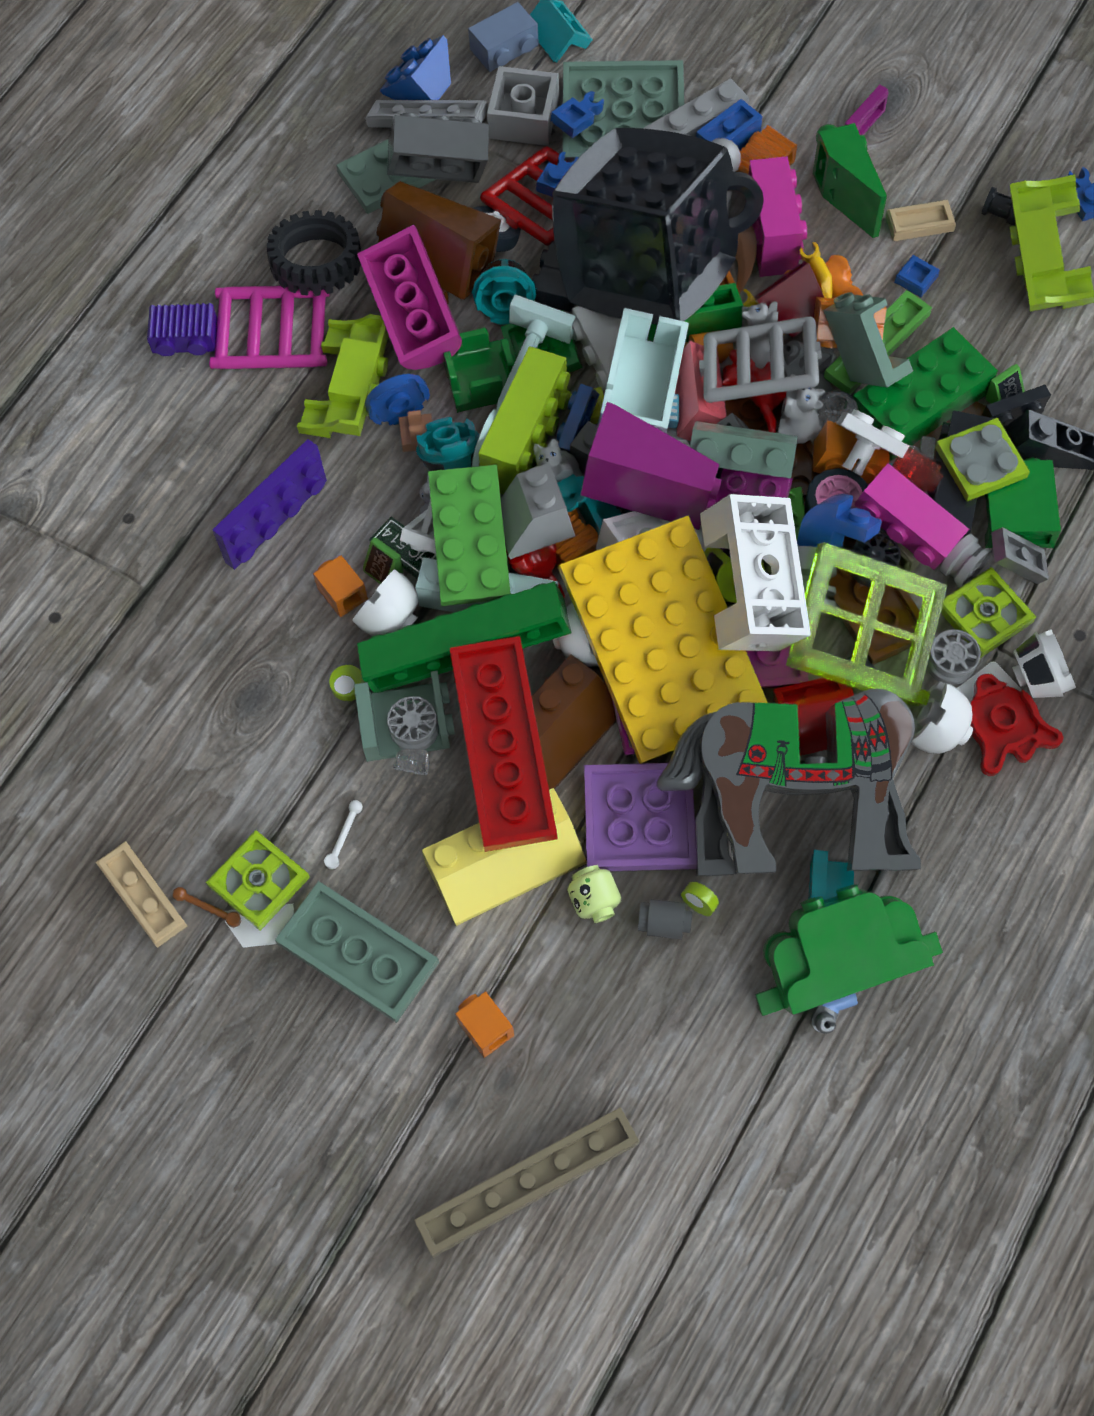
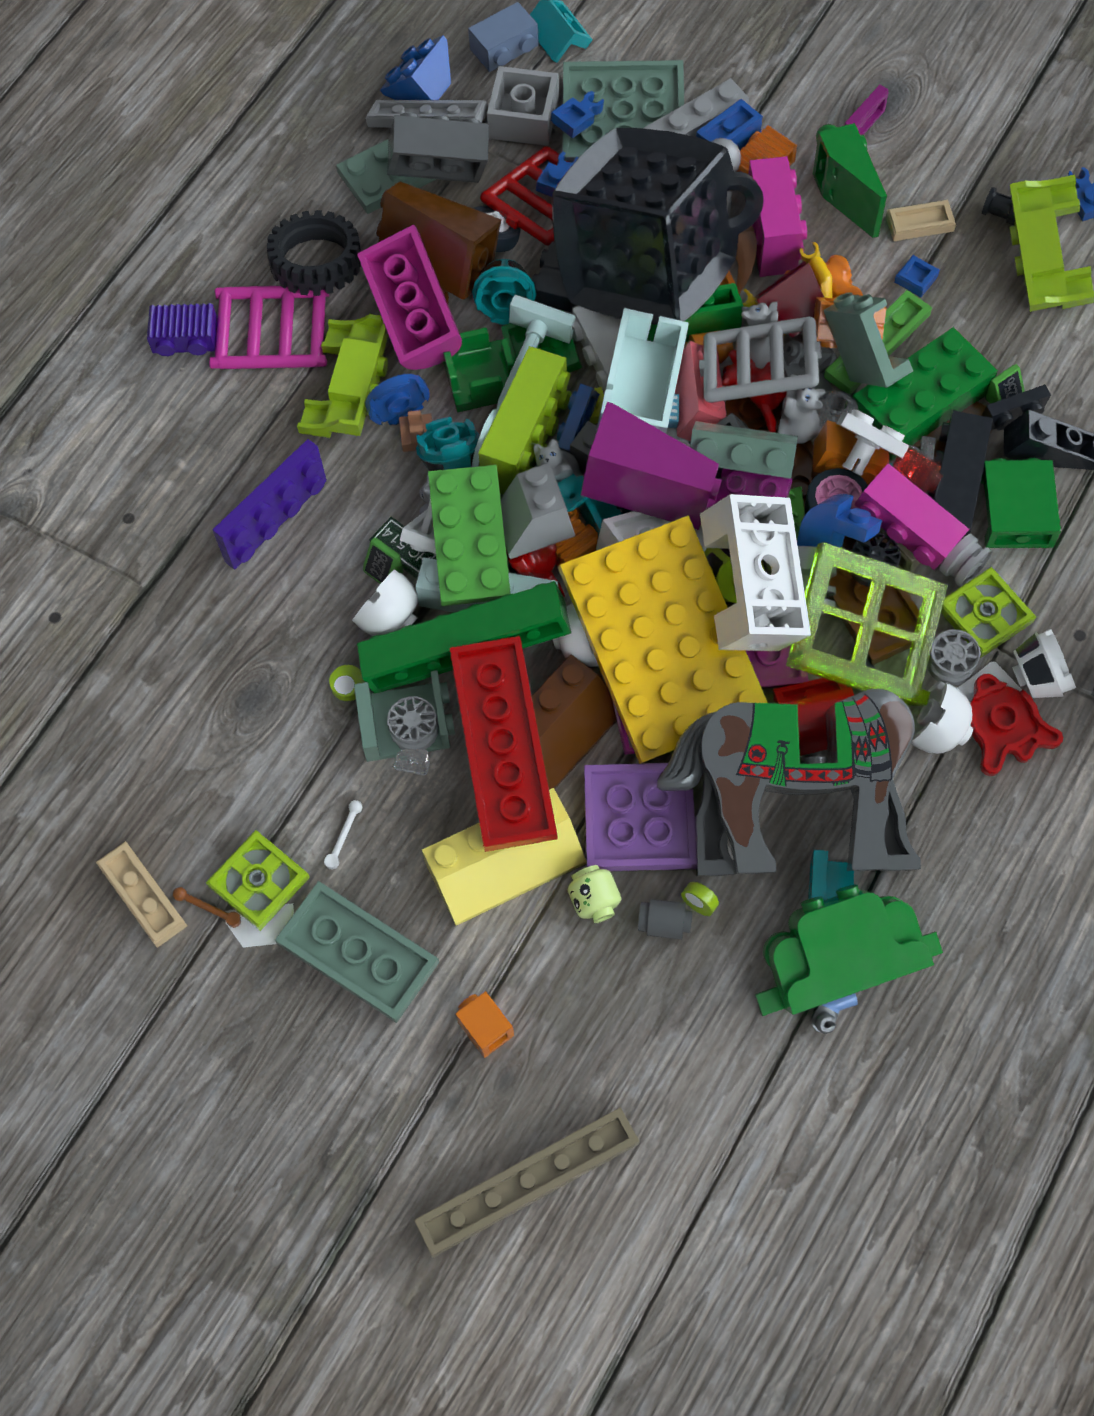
(340, 585): orange brick -> none
(982, 459): piece -> none
(1019, 555): flat silver plate -> none

